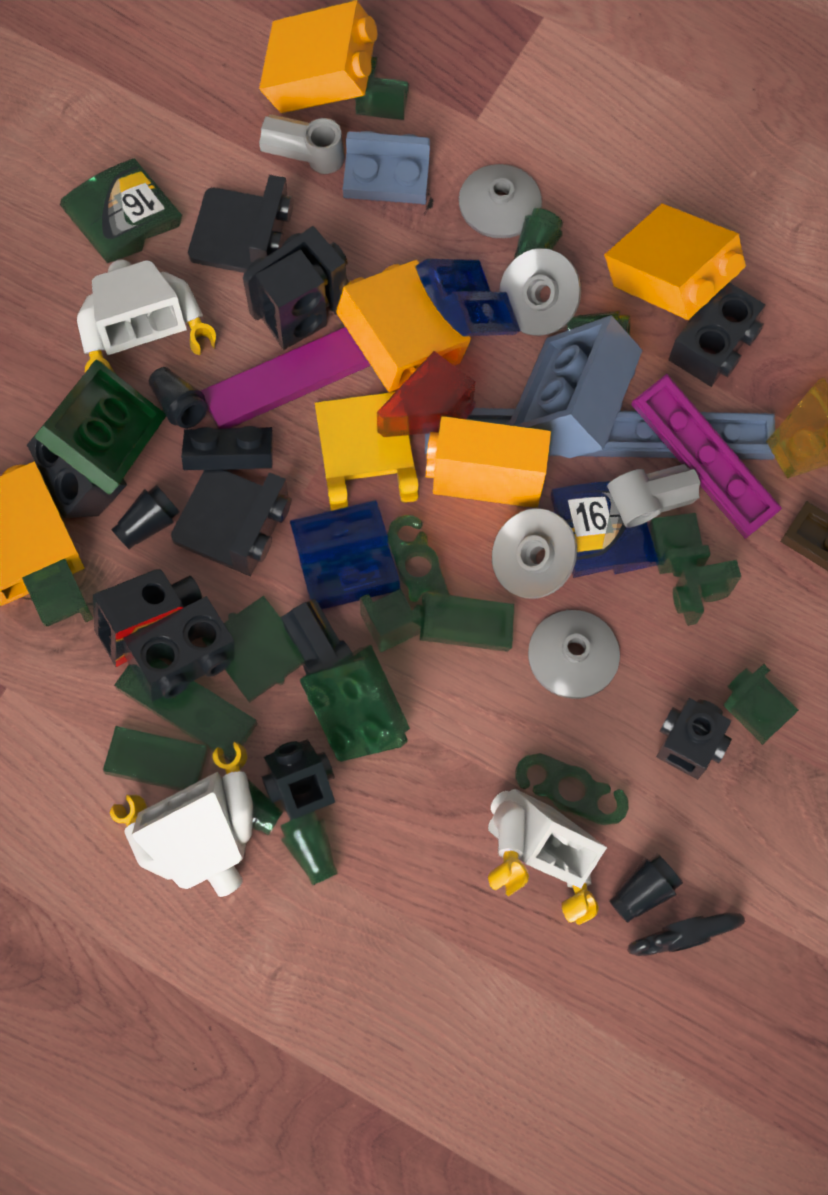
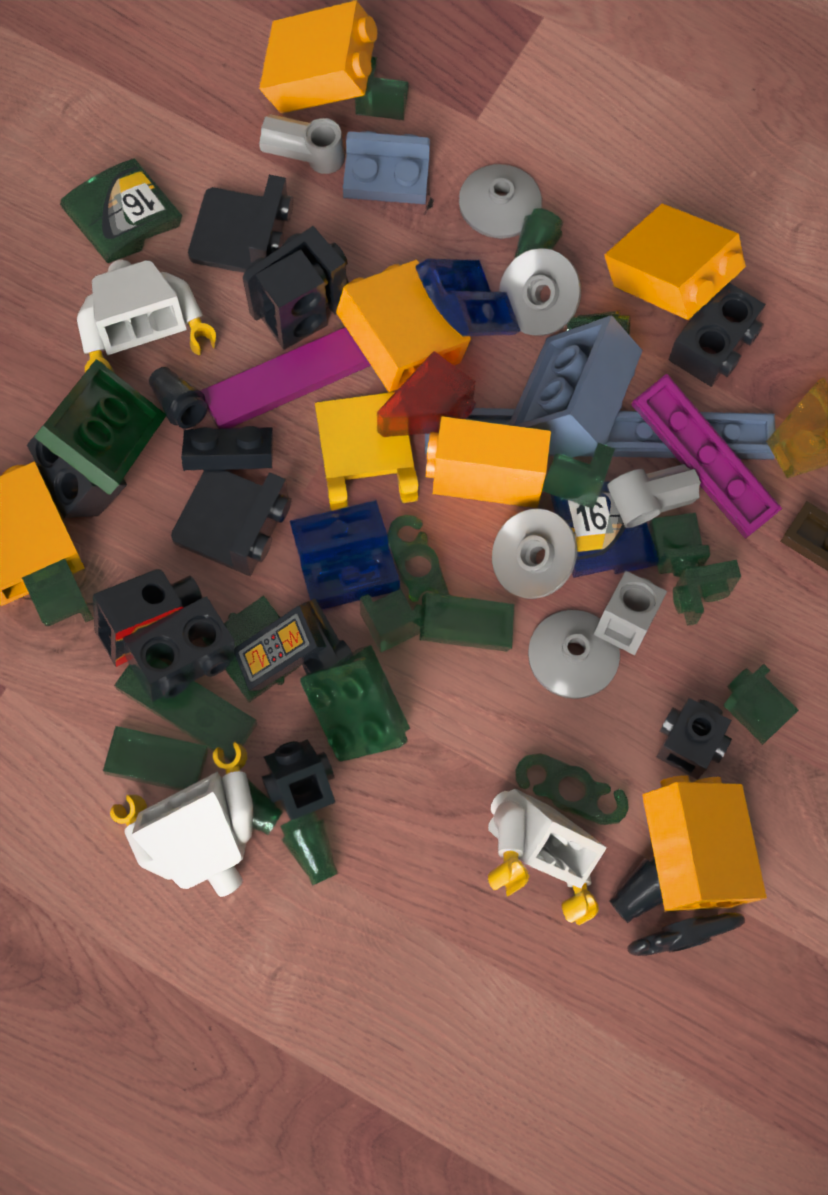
(145, 517): black cone -> none
(279, 648): none -> tile
(577, 479): none -> clear green panel
(626, 626): none -> light grey brick
(703, 844): none -> light orange brick

